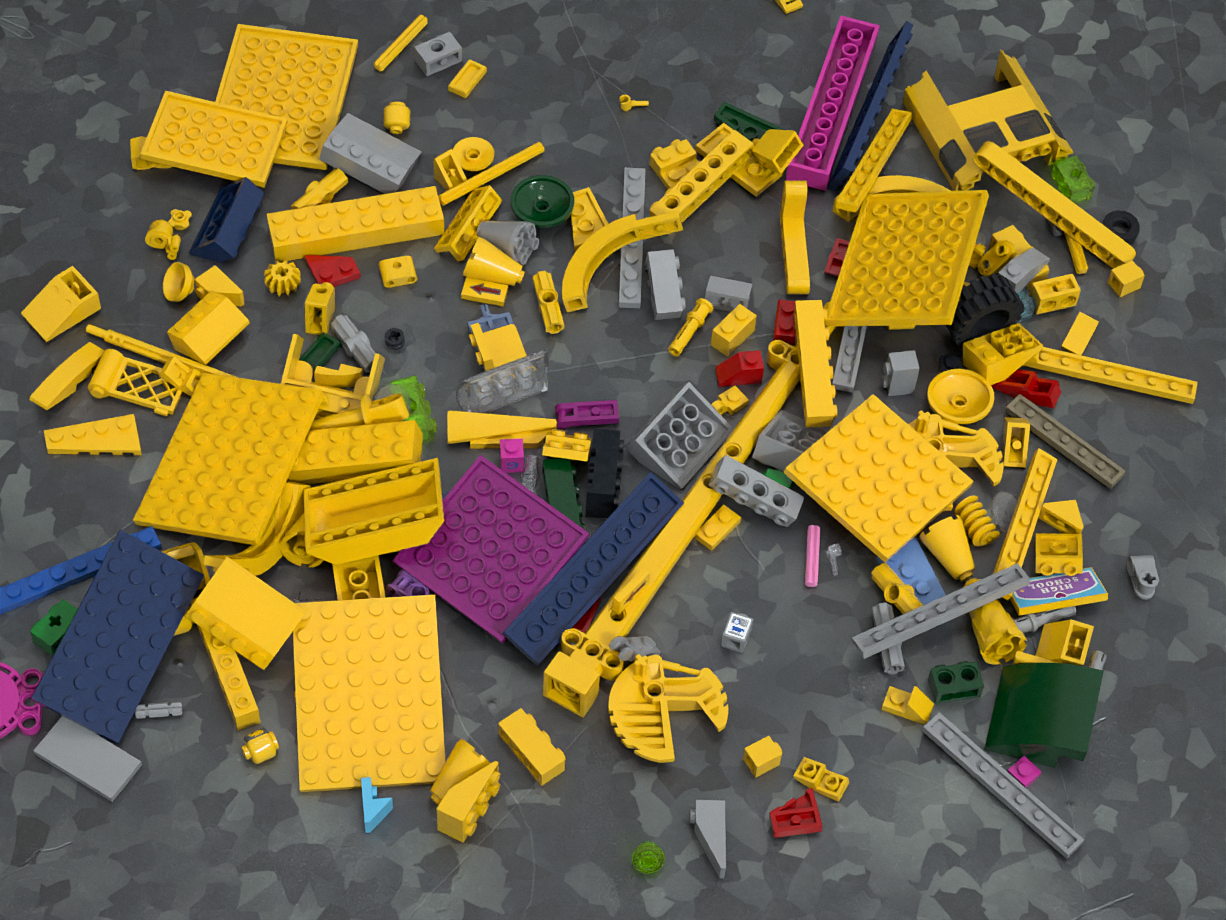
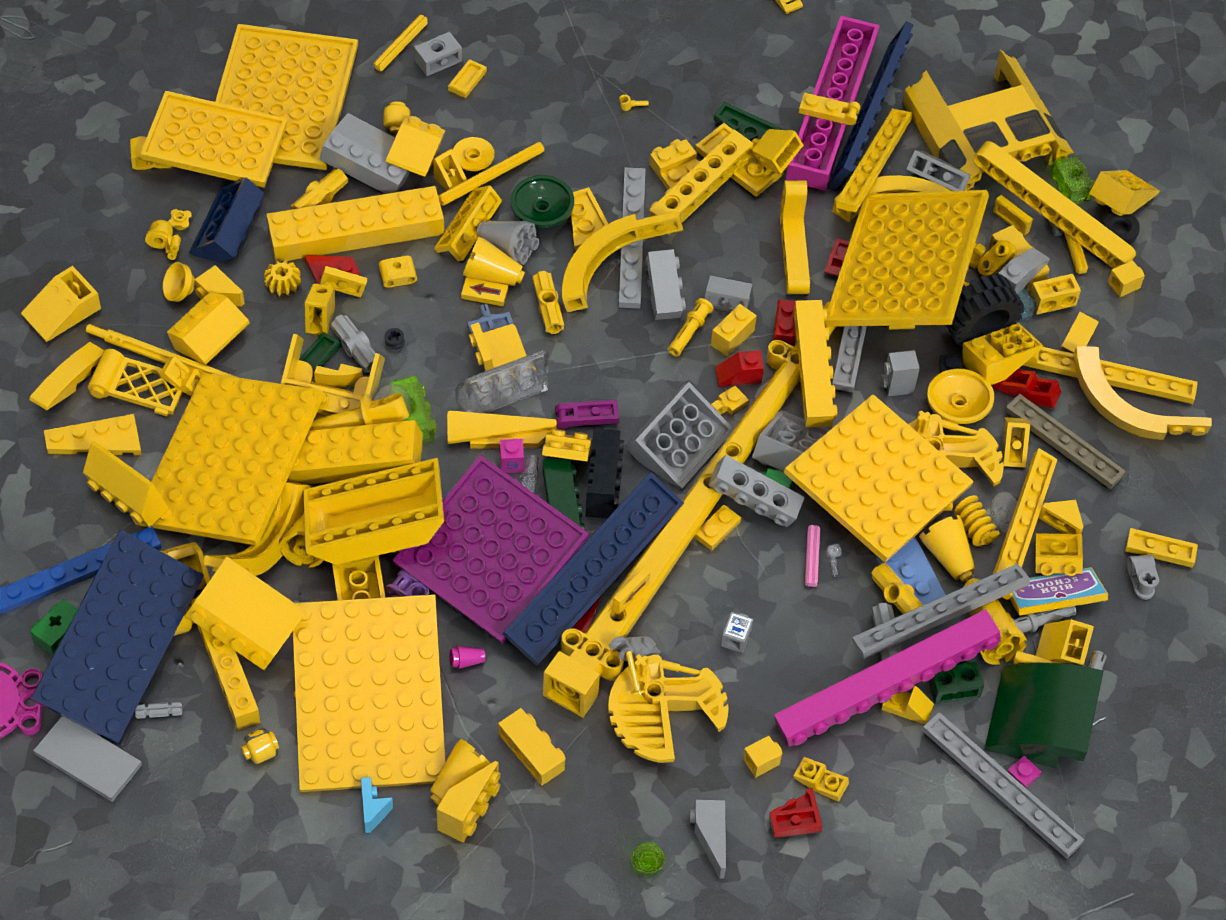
(123, 485): none -> yellow slope
(344, 281): none -> yellow plate
(416, 145): none -> yellow slope
(466, 656): none -> dark pink cone
(637, 690): none -> yellow pin
(829, 109): none -> yellow plate
(888, 678): none -> dark pink brick
(938, 171): none -> light grey slope
(1012, 215): none -> yellow tile
(1120, 412): none -> yellow arch
(1122, 191): none -> yellow slope
(1161, 547): none -> yellow plate

